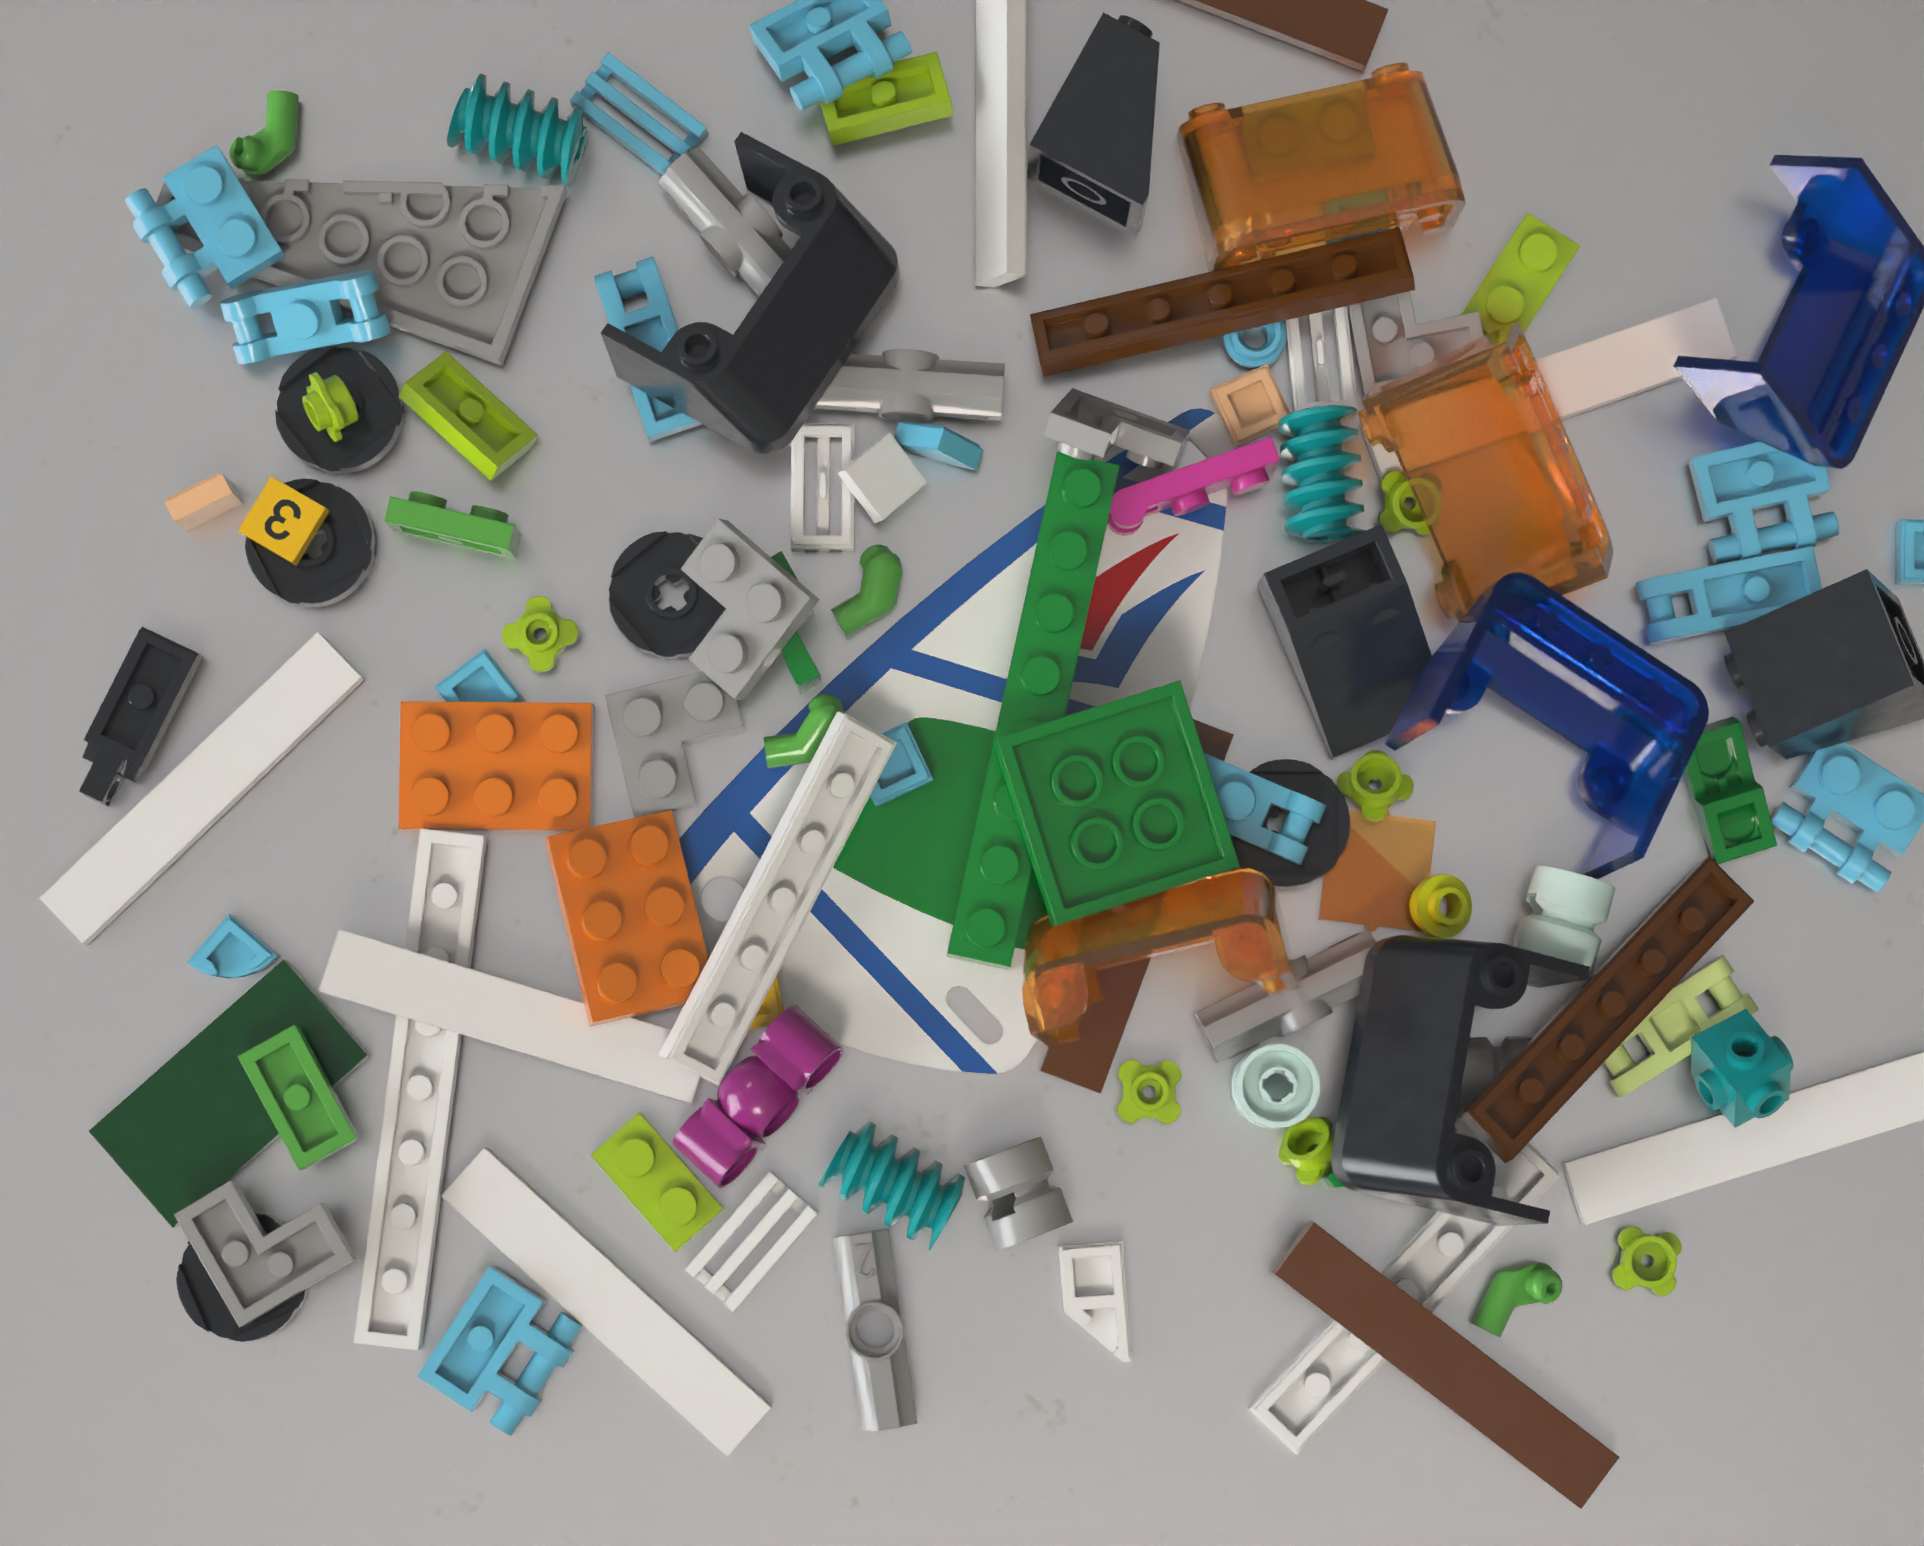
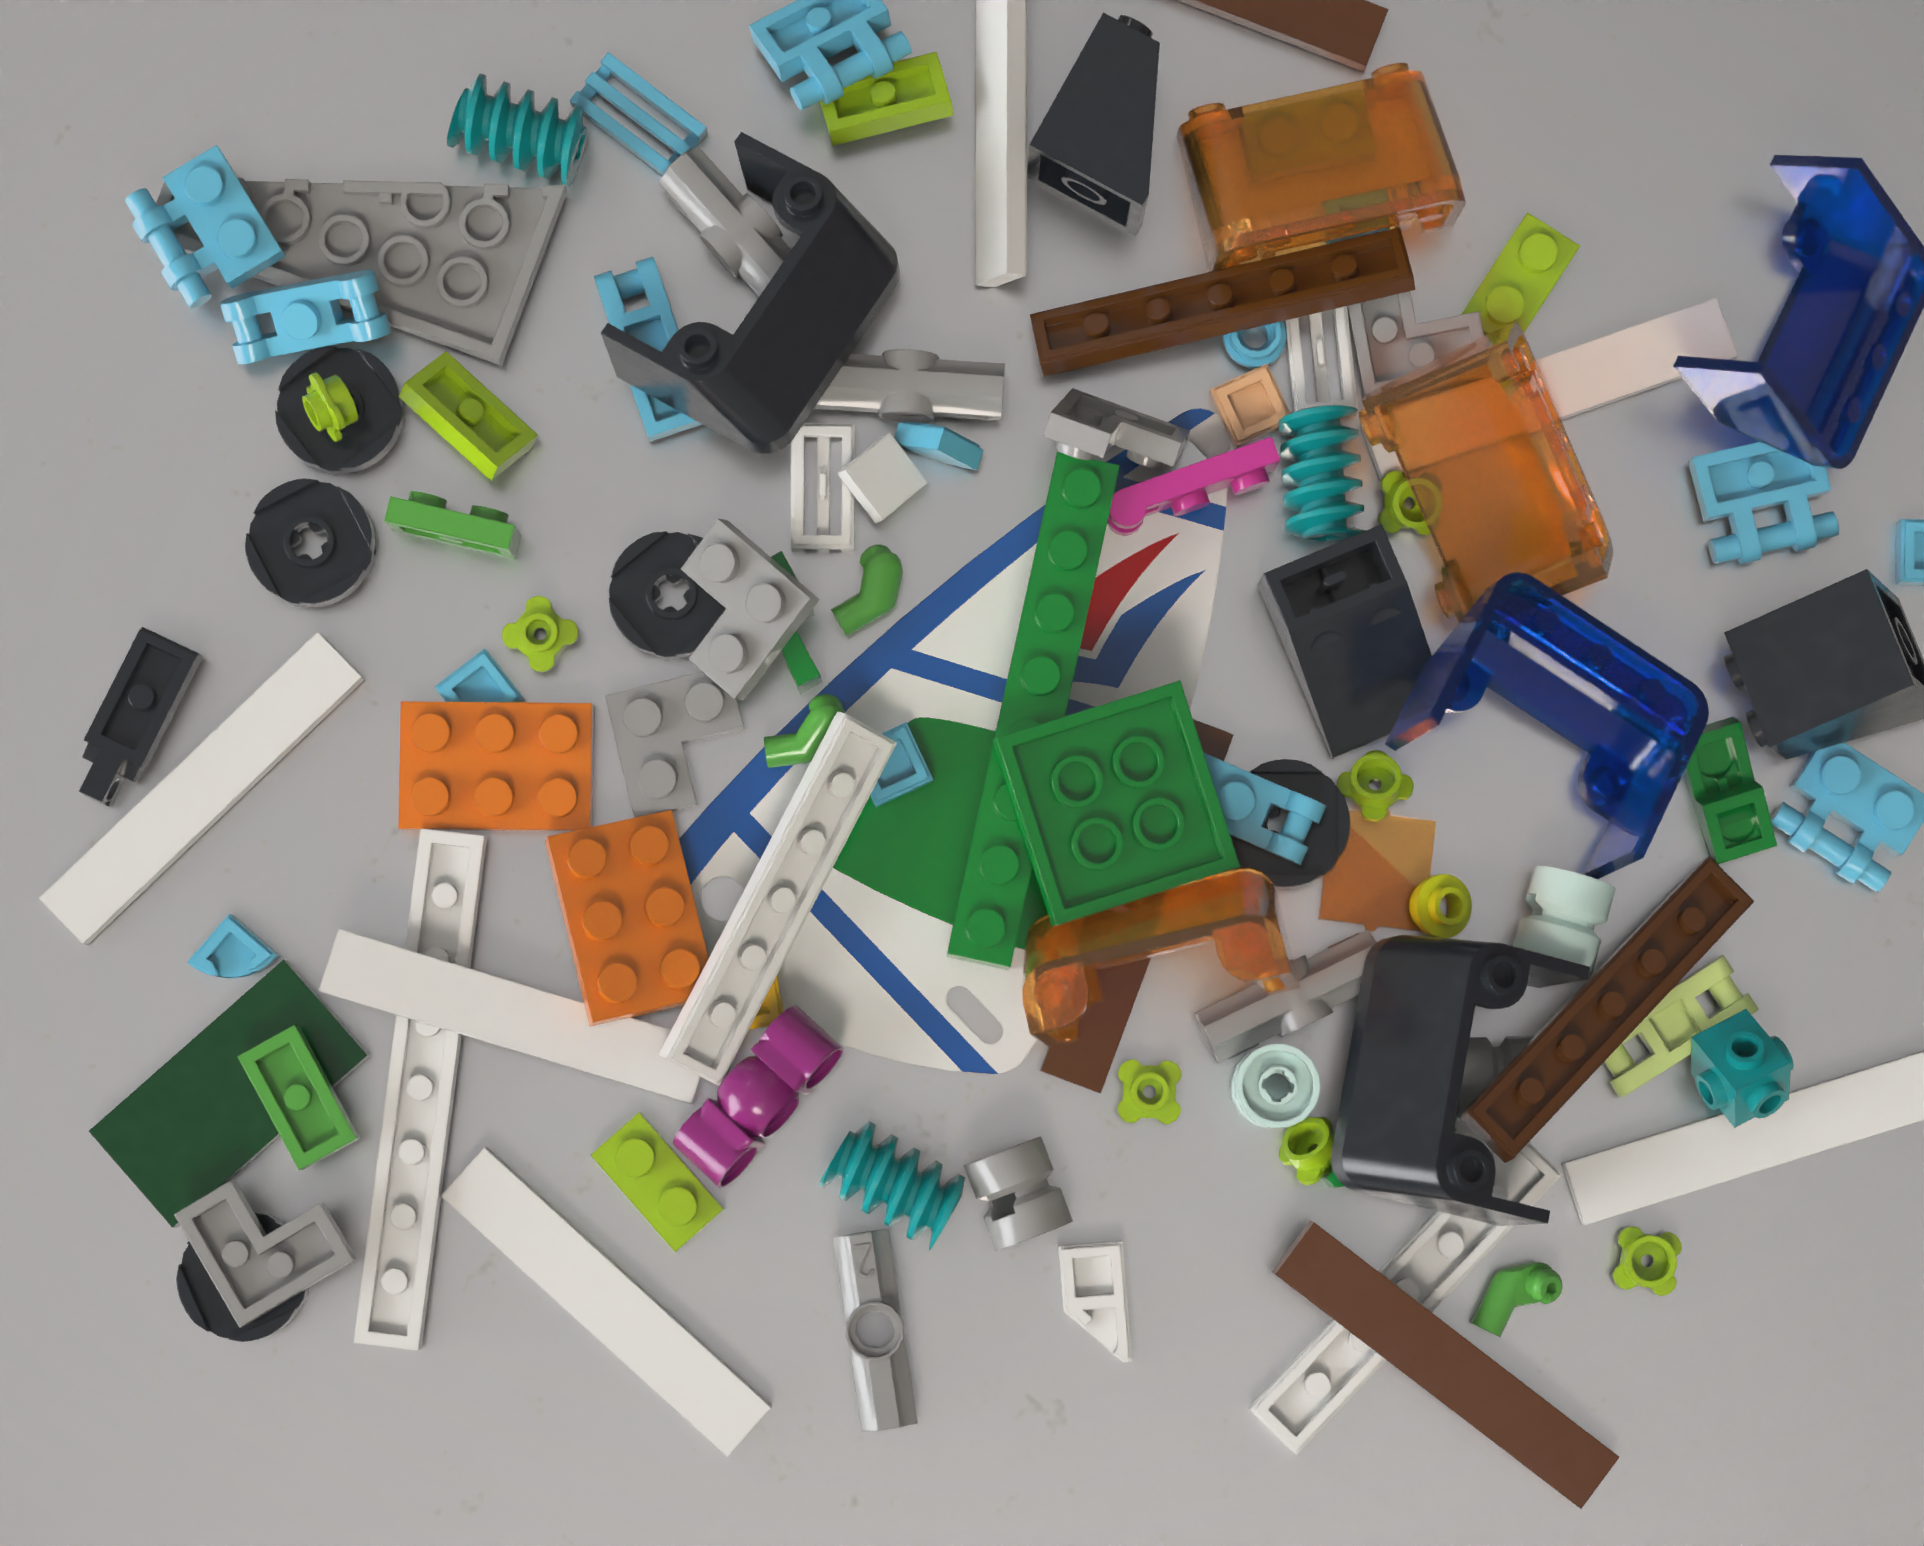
(203, 501): light nougat tile -> none
(274, 142): bright green arm -> none
(283, 520): yellow tile -> none
(483, 1339): medium azure plate -> none
(715, 1282): white tile -> none
(1727, 593): medium azure plate -> none

